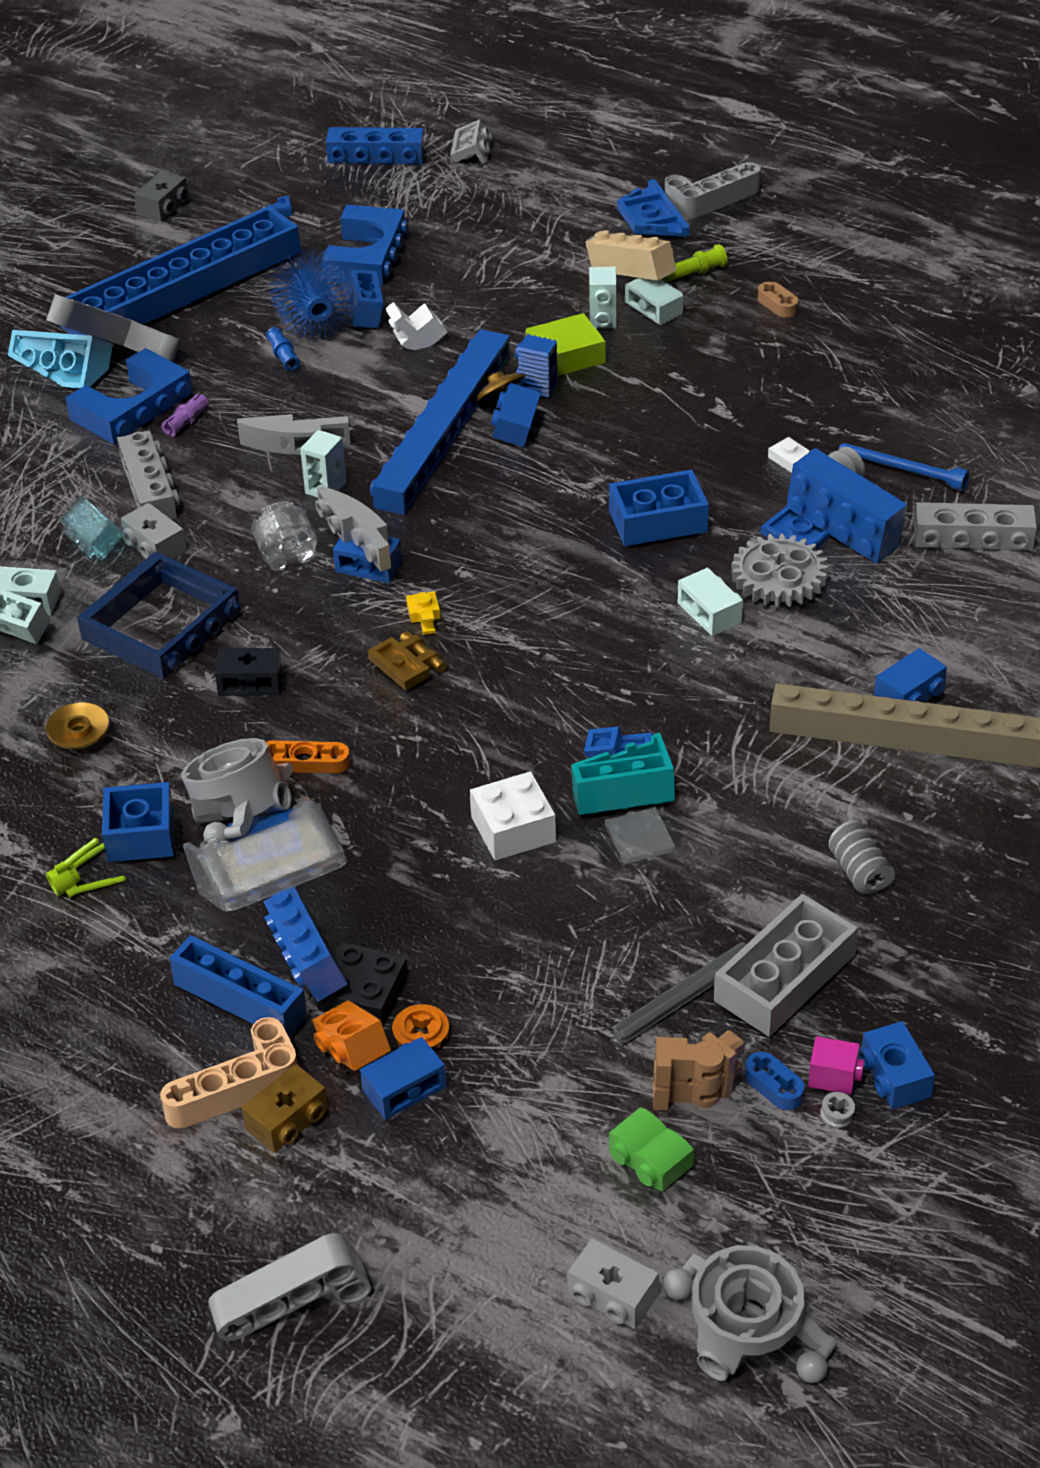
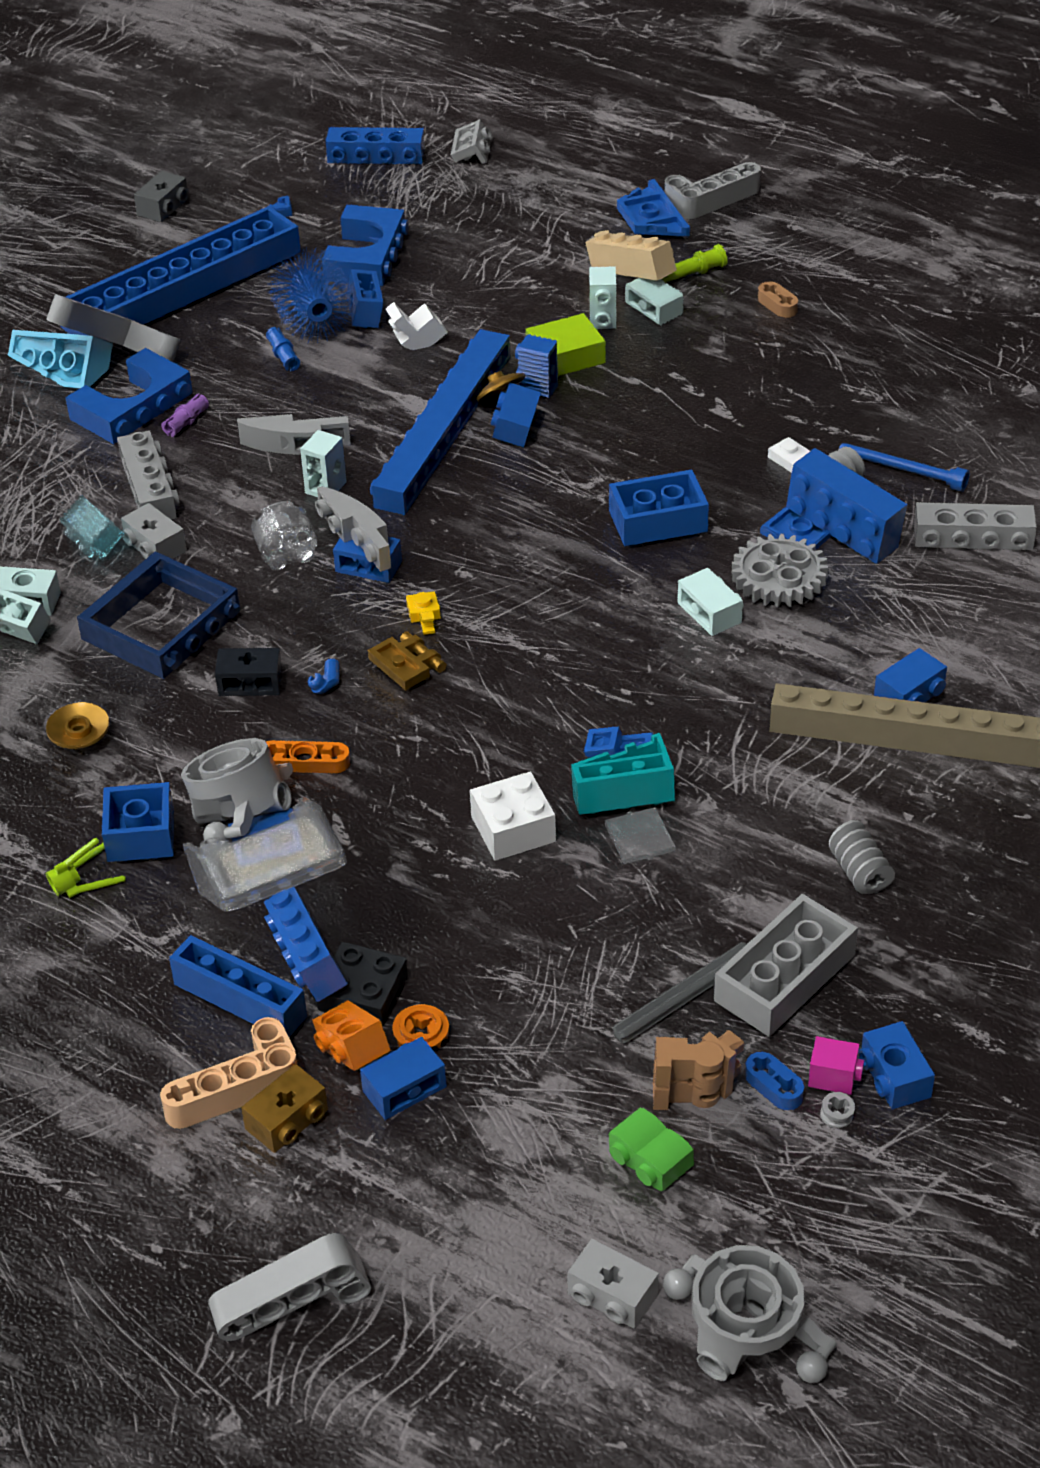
(329, 680): none -> blue arm

